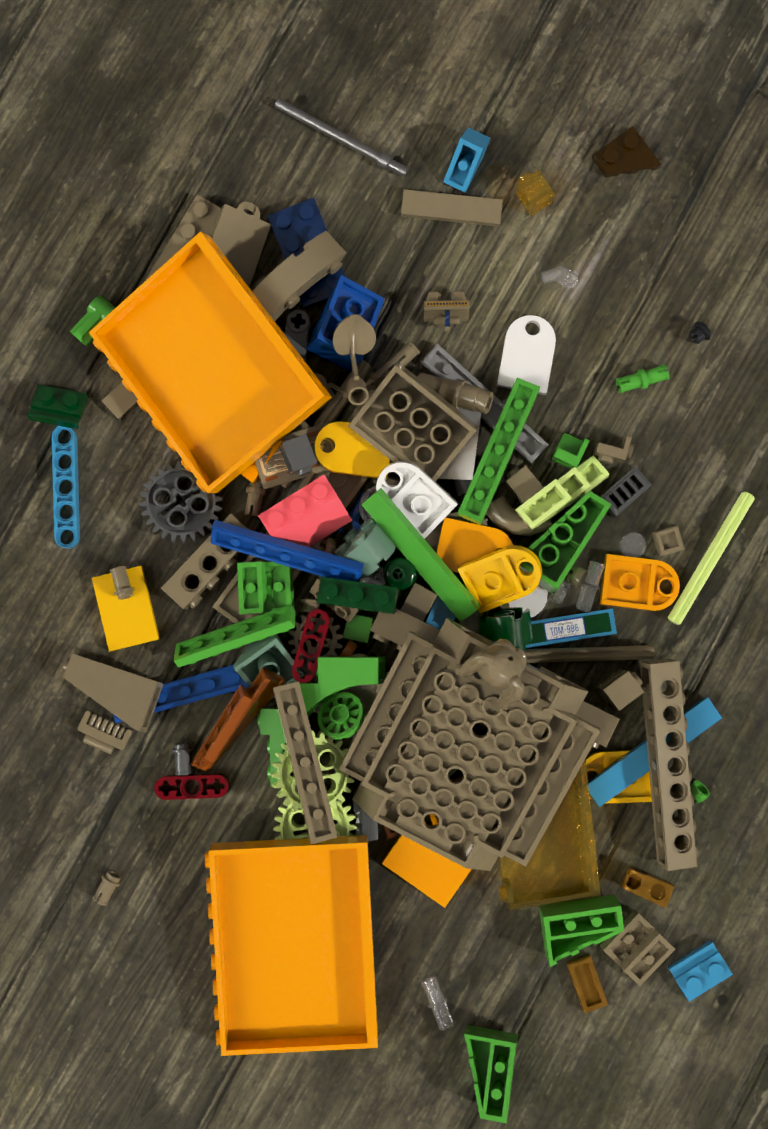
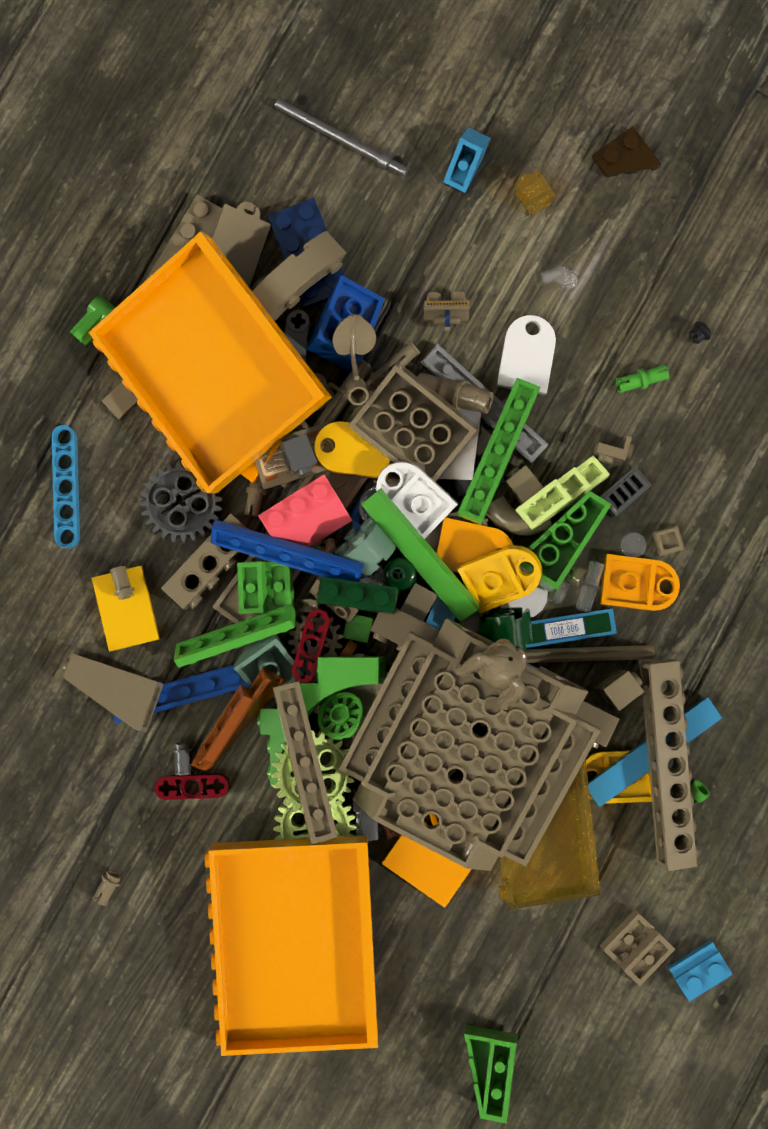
(57, 406): dark green plate -> none
(103, 740): dark tan piece -> none
(437, 1002): clear axle -> none
(451, 208): dark tan tile -> none
(569, 451): bright green panel -> none
(578, 924): bright green wedge -> none
(586, 983): pearl gold tile -> none
(647, 886): pearl gold leg -> none
(711, 558): yellowish green axle -> none

